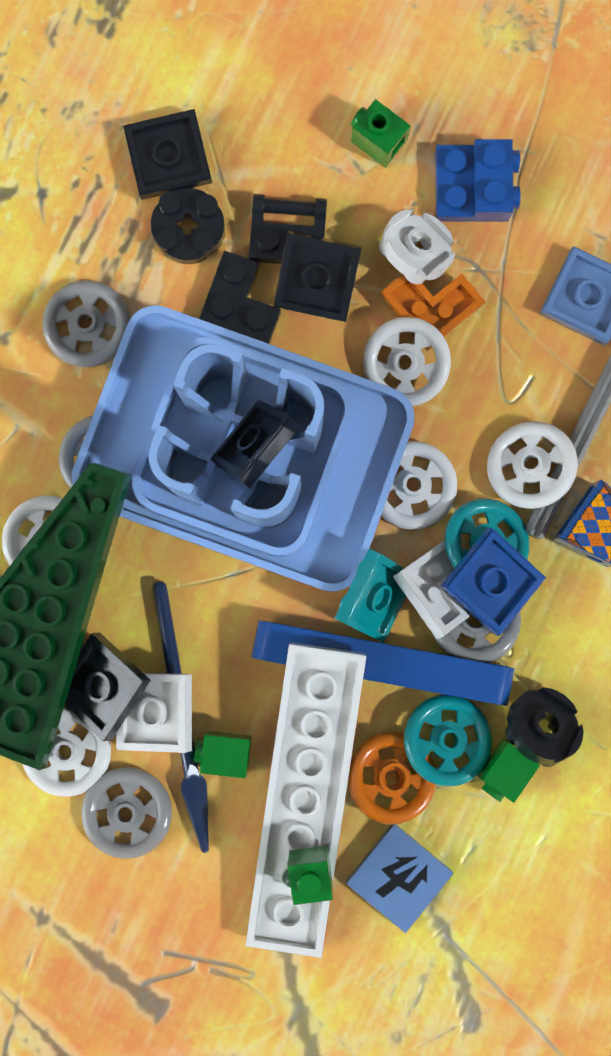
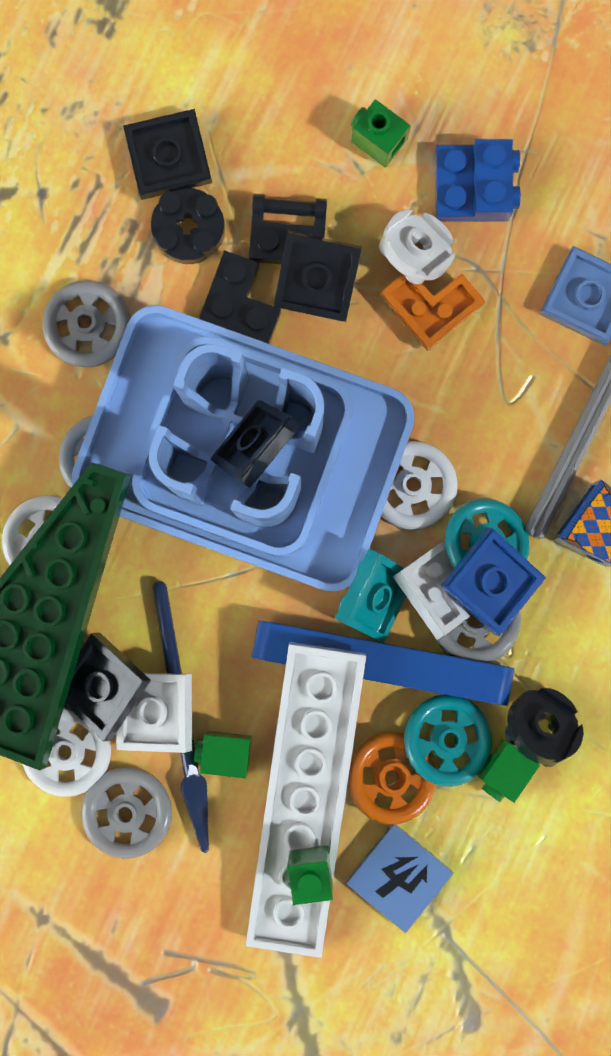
(425, 336): white plate -> none
(550, 489): white plate -> none

